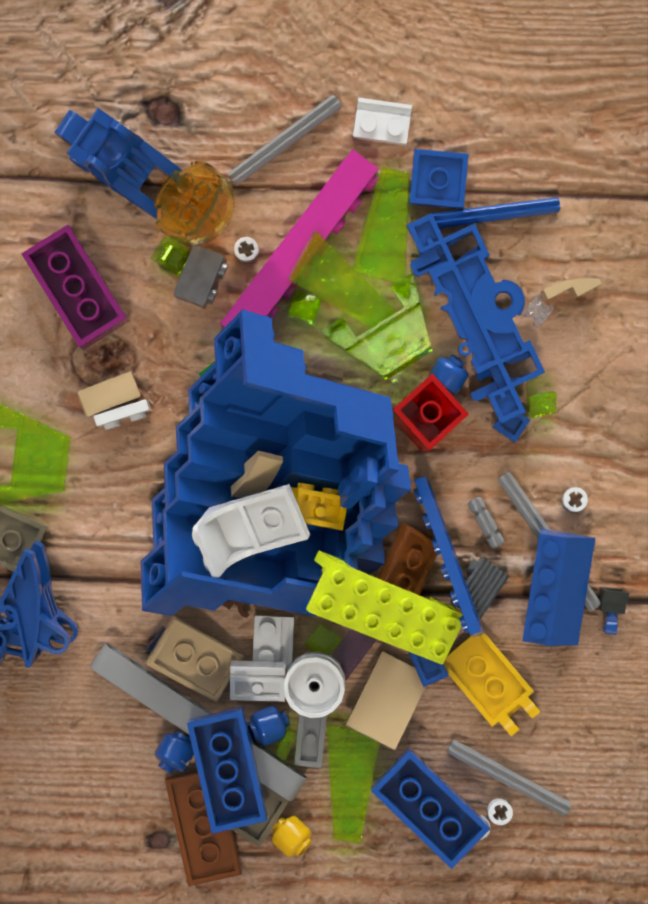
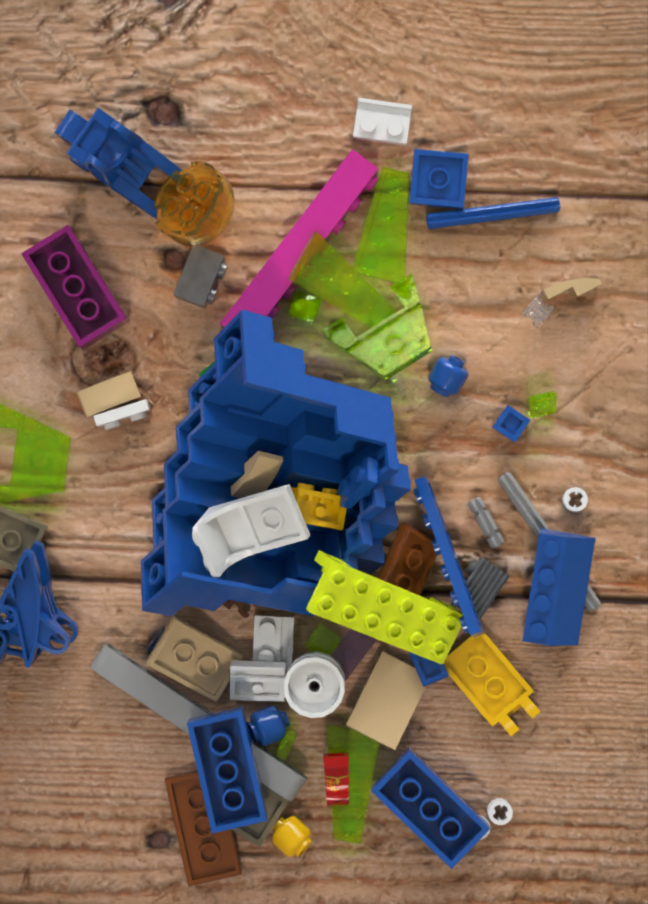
(171, 255): clear neon green slope -> none
(174, 752): blue head -> none
(250, 242): white bush -> none
(284, 140): light grey axle -> none
(310, 741): light grey plate -> none
(336, 778): none -> red leg
(428, 414): red slope -> none
(474, 314): blue piece -> none
(509, 778): light grey axle -> none
(612, 602): pearl dark grey piece -> none

